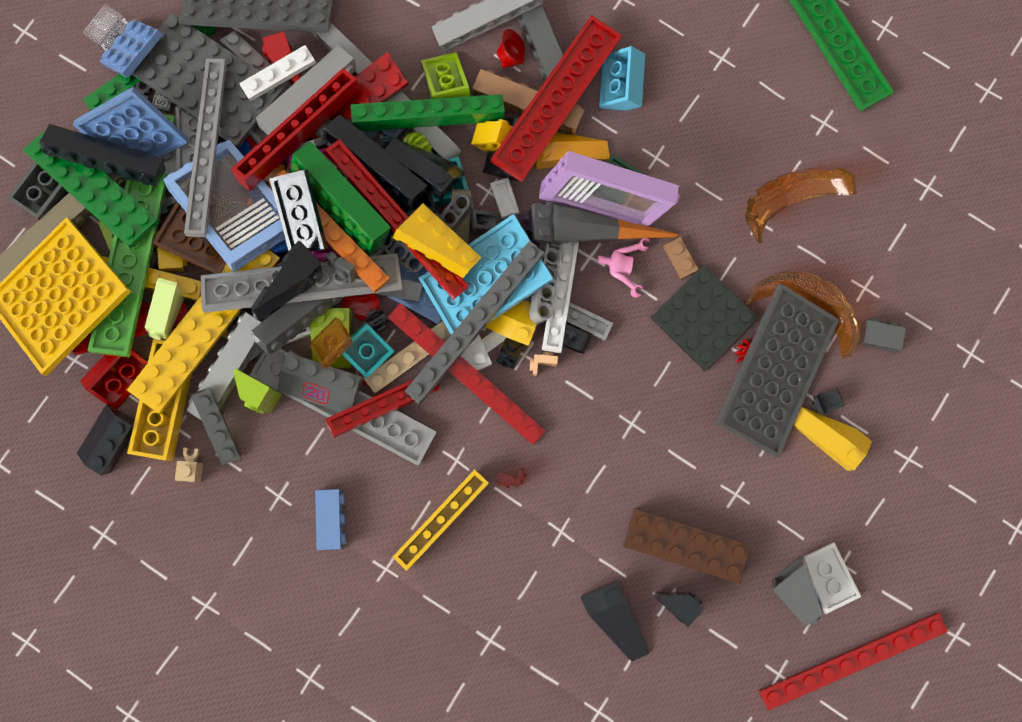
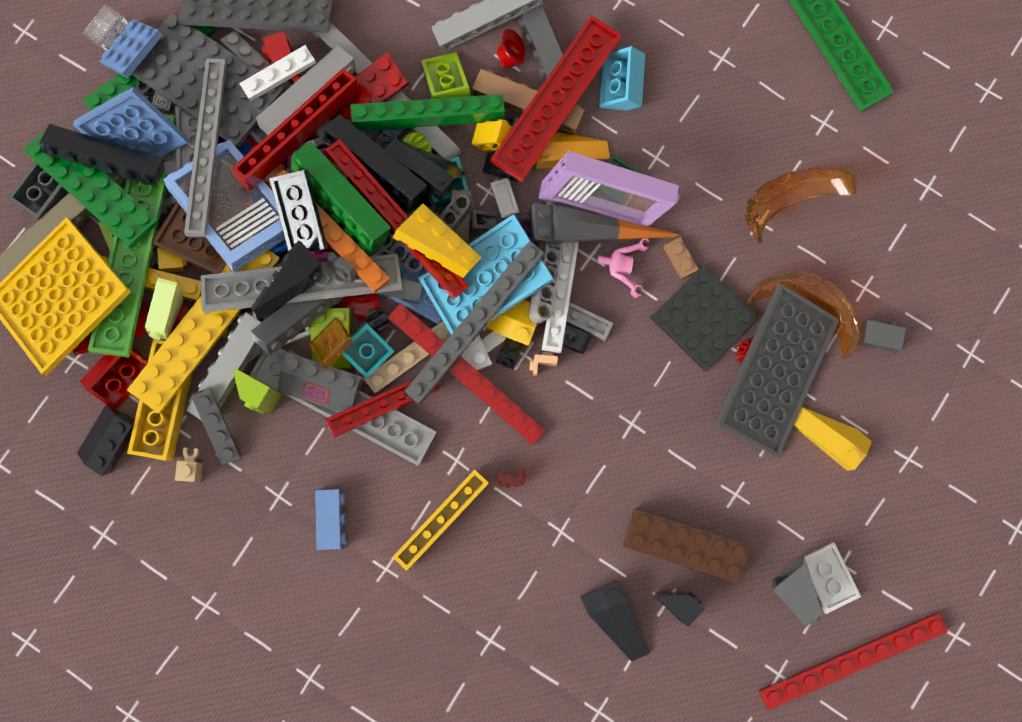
(828, 401): black bracket -> none

